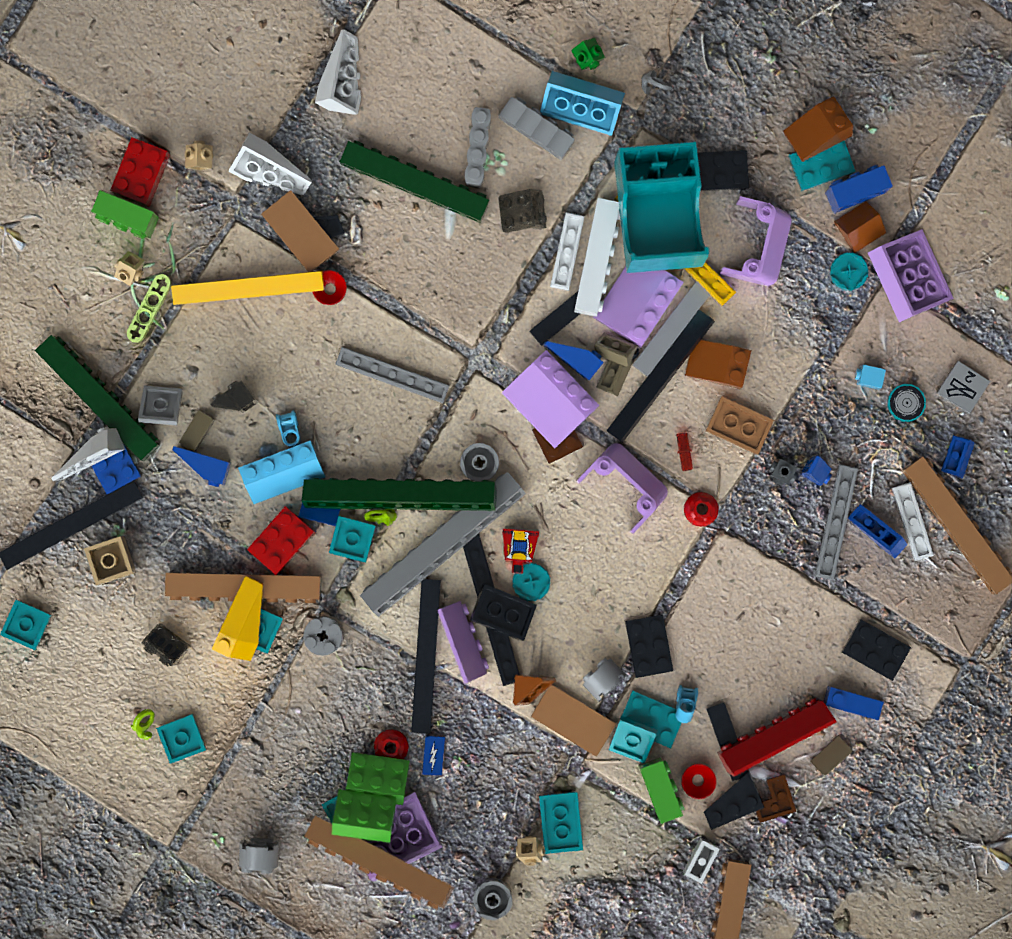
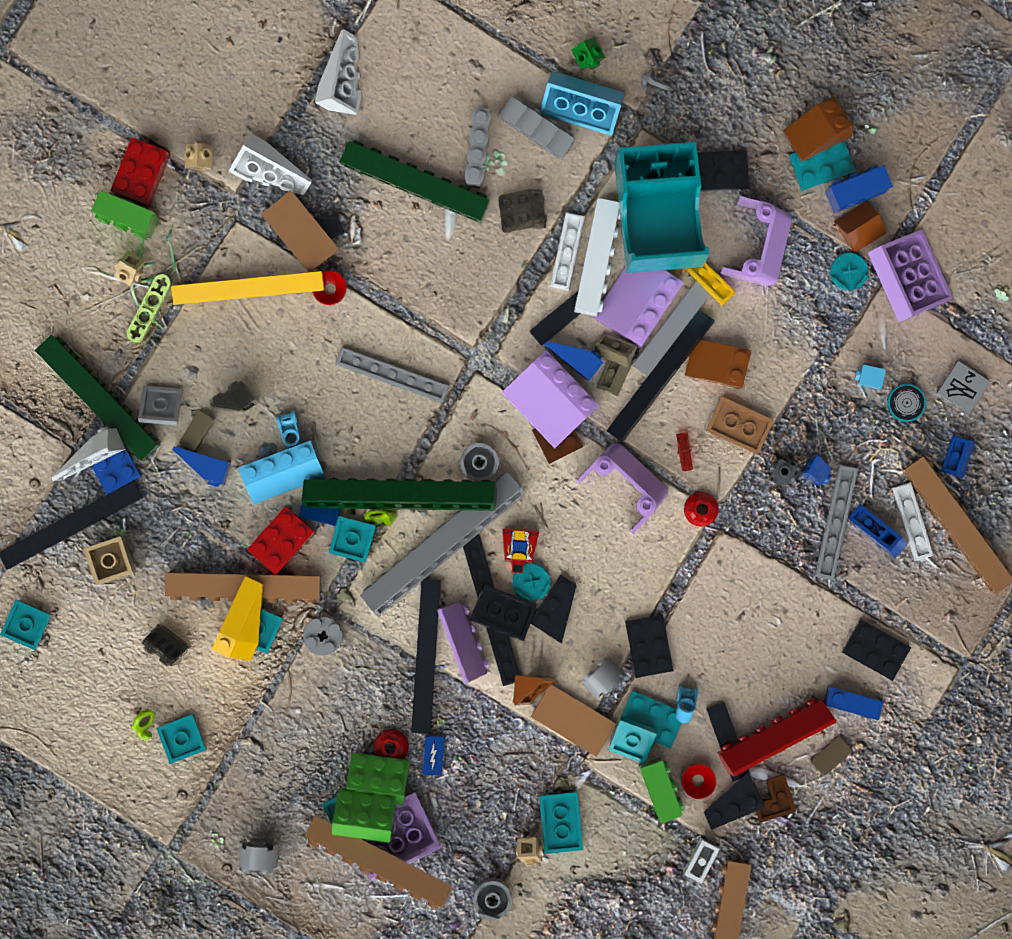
(555, 609): none -> black wing

